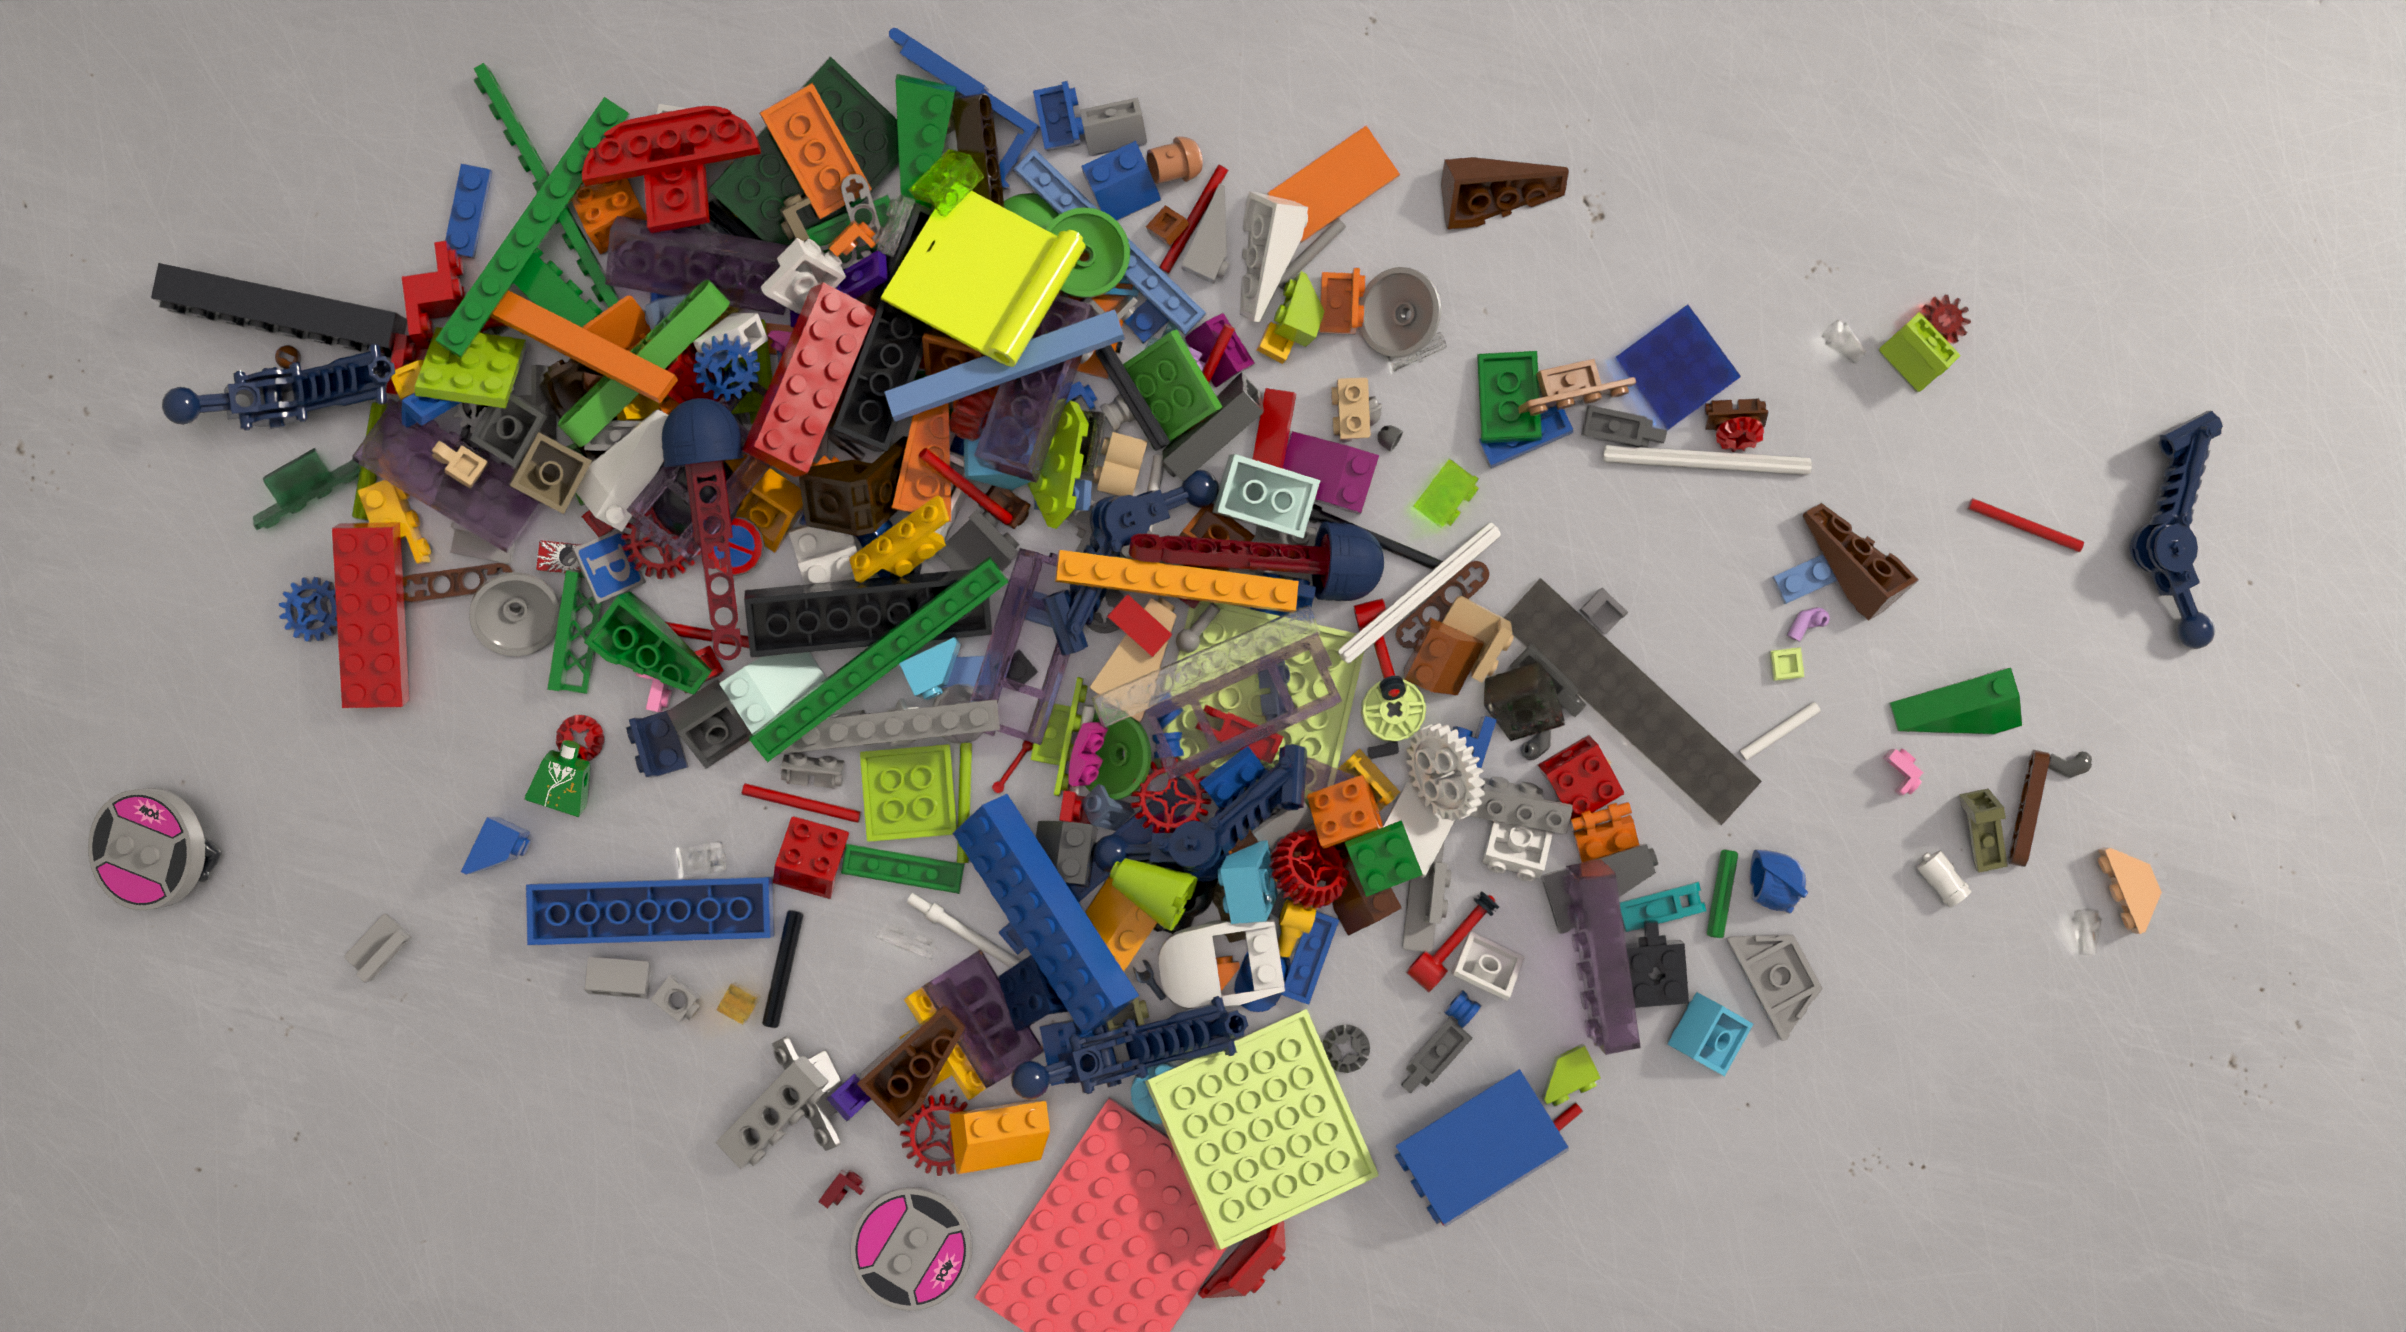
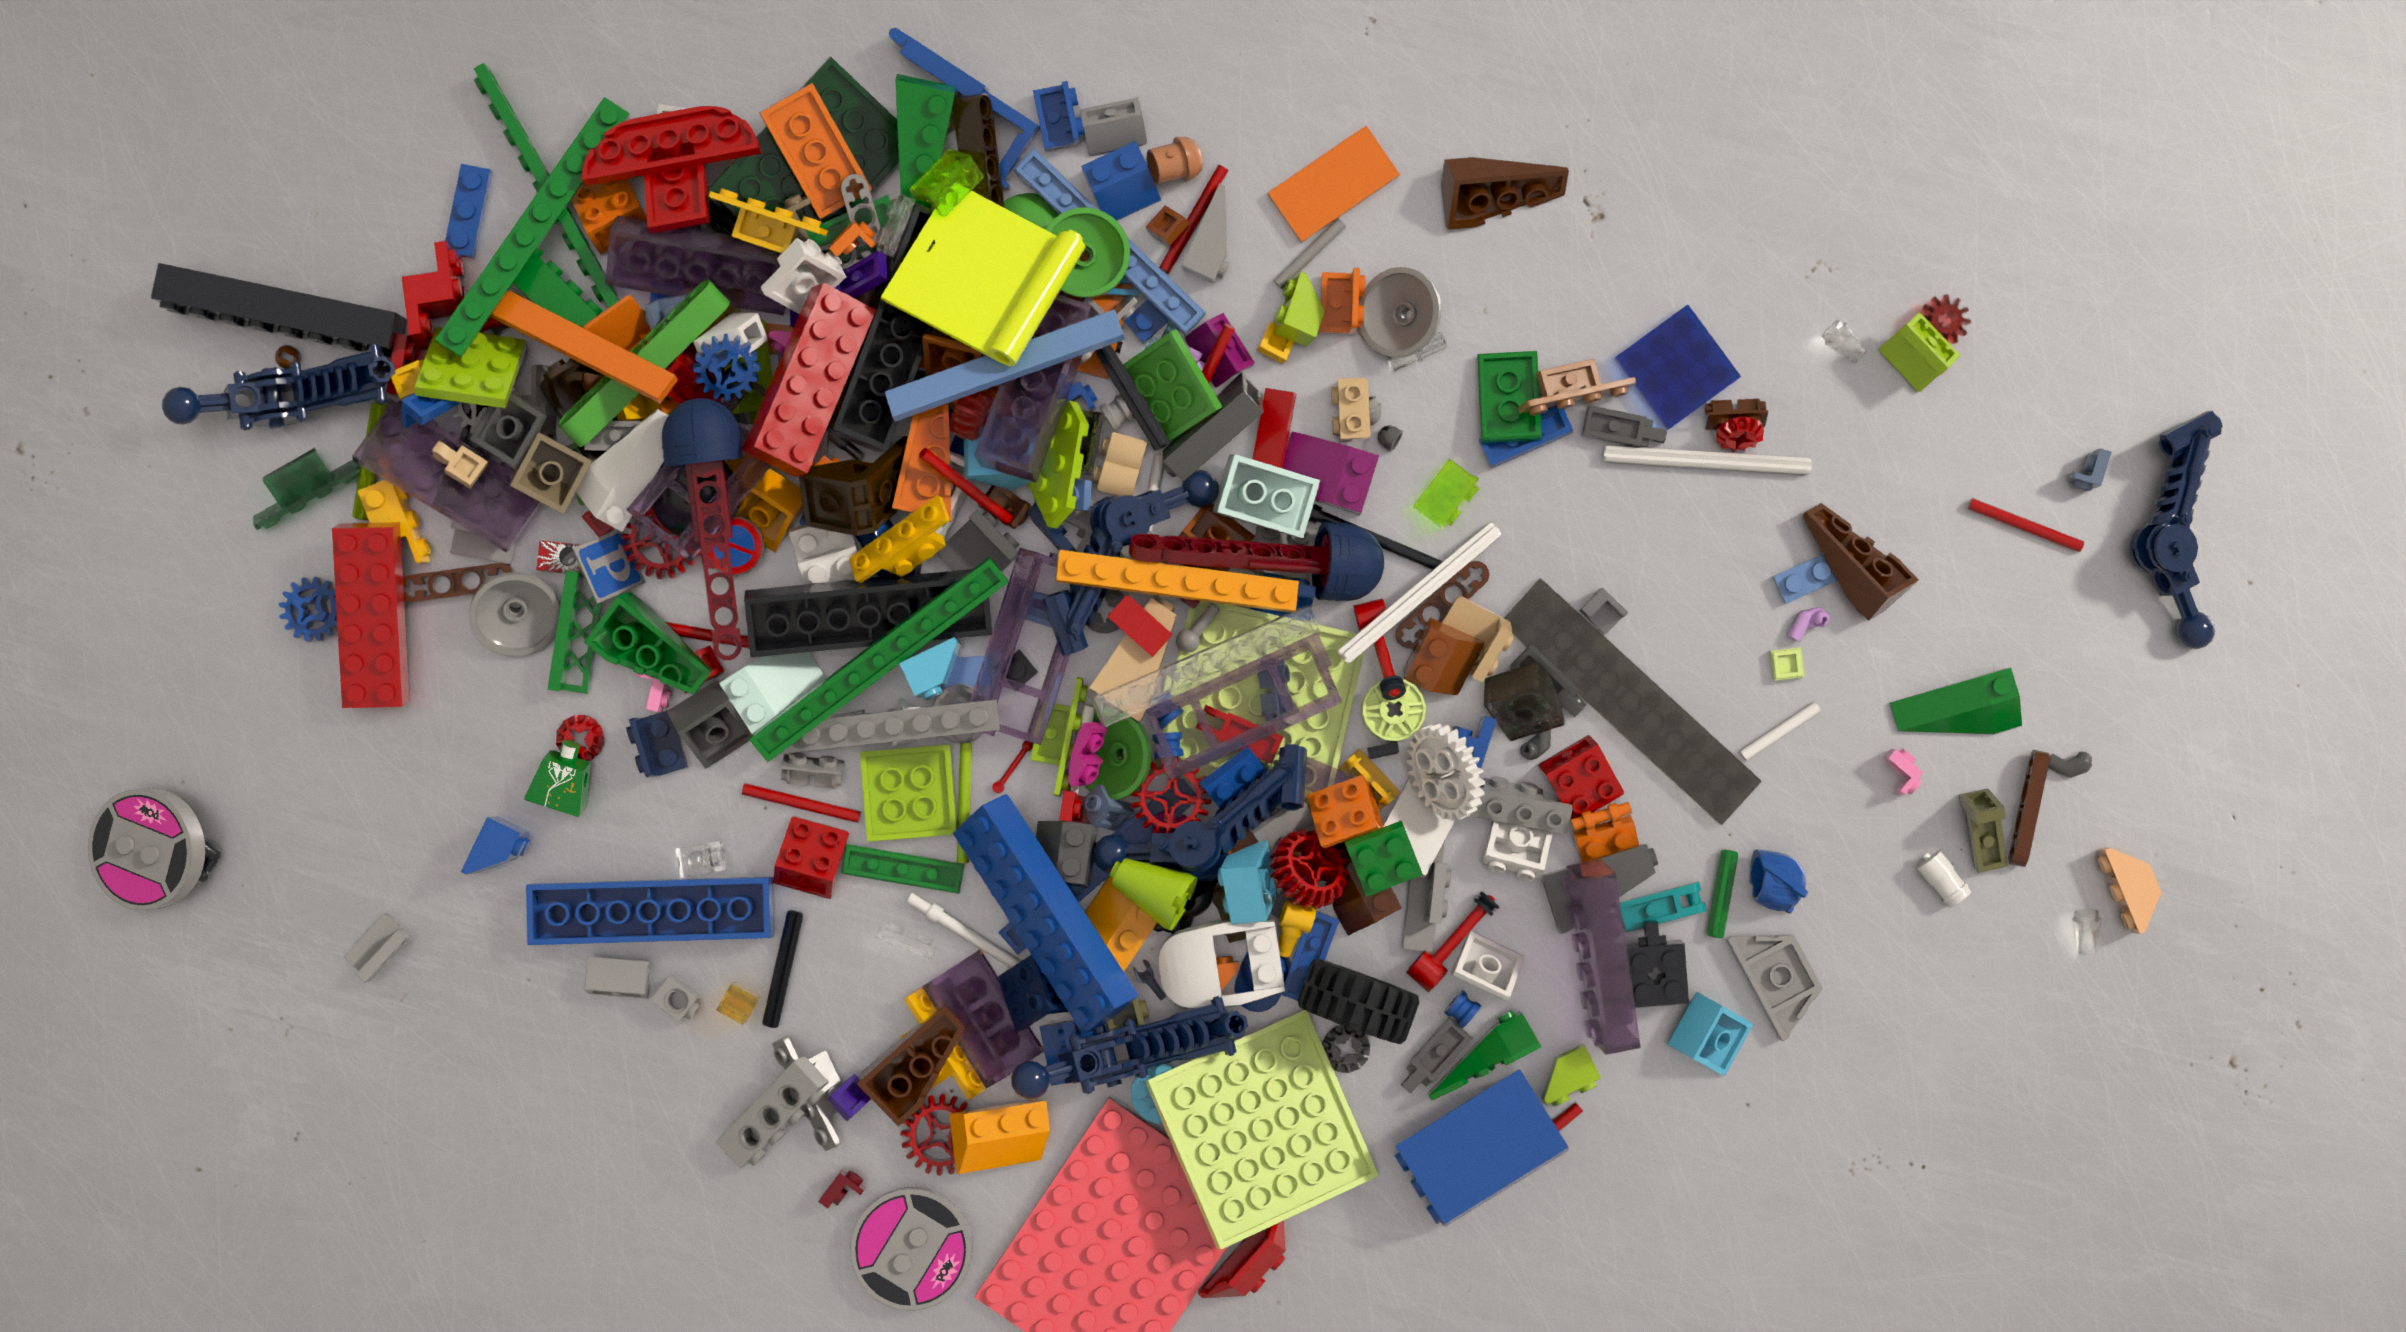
(764, 227): none -> yellow bracket
(1055, 536): none -> dark blue plate
(1273, 236): white wedge -> none
(1358, 1001): none -> black tyre
(1501, 1044): none -> green wedge
(2096, 467): none -> sand blue bracket

